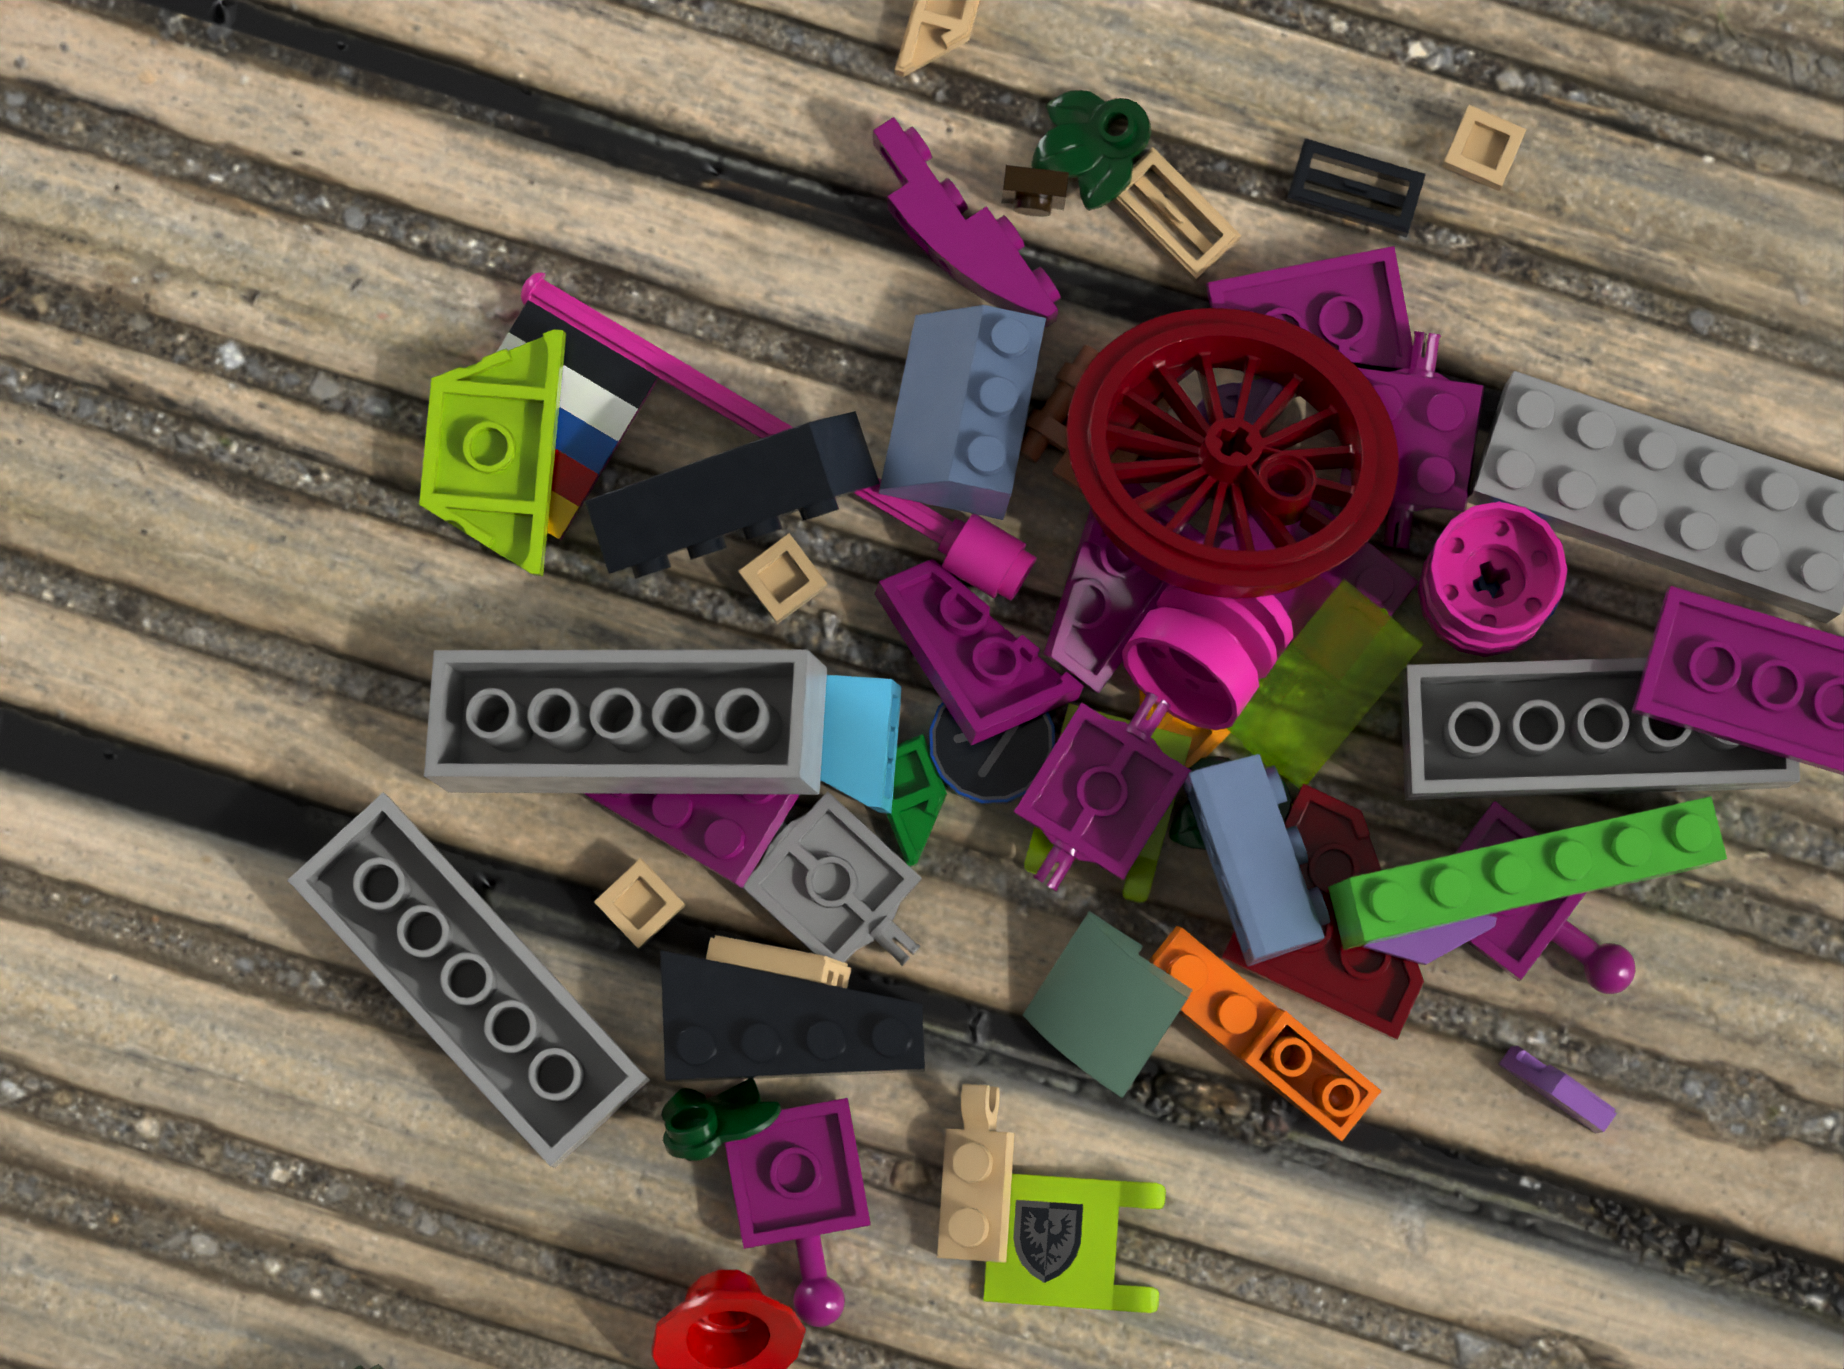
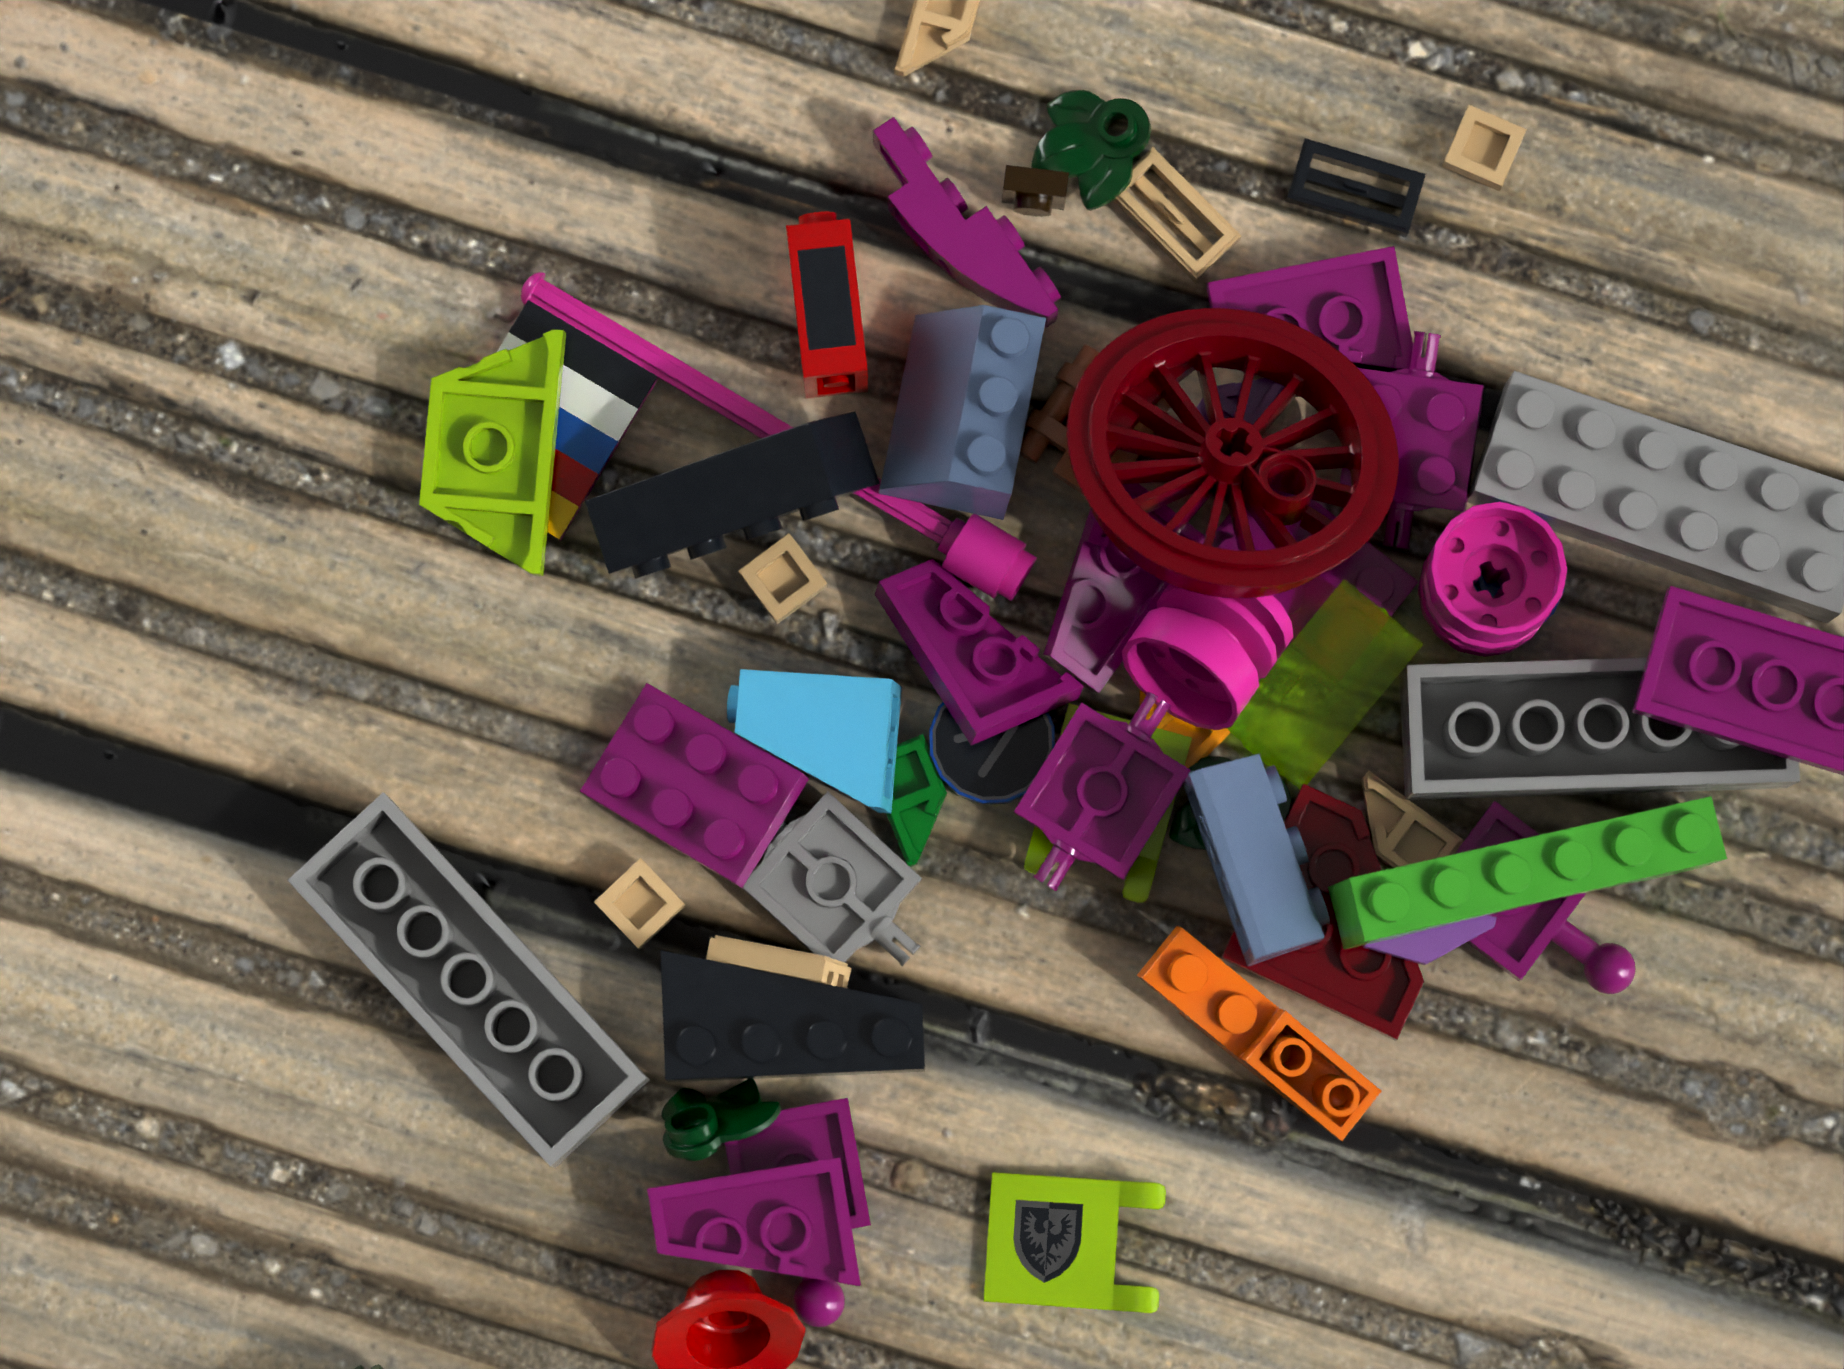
(626, 721): light grey brick -> none
(762, 1220): none -> magenta wing
(827, 305): none -> brick
(976, 1181): tan plate -> none
(1106, 1004): sand green slope -> none
(1401, 829): none -> tan tile
(1559, 1089): medium lavender tile -> none

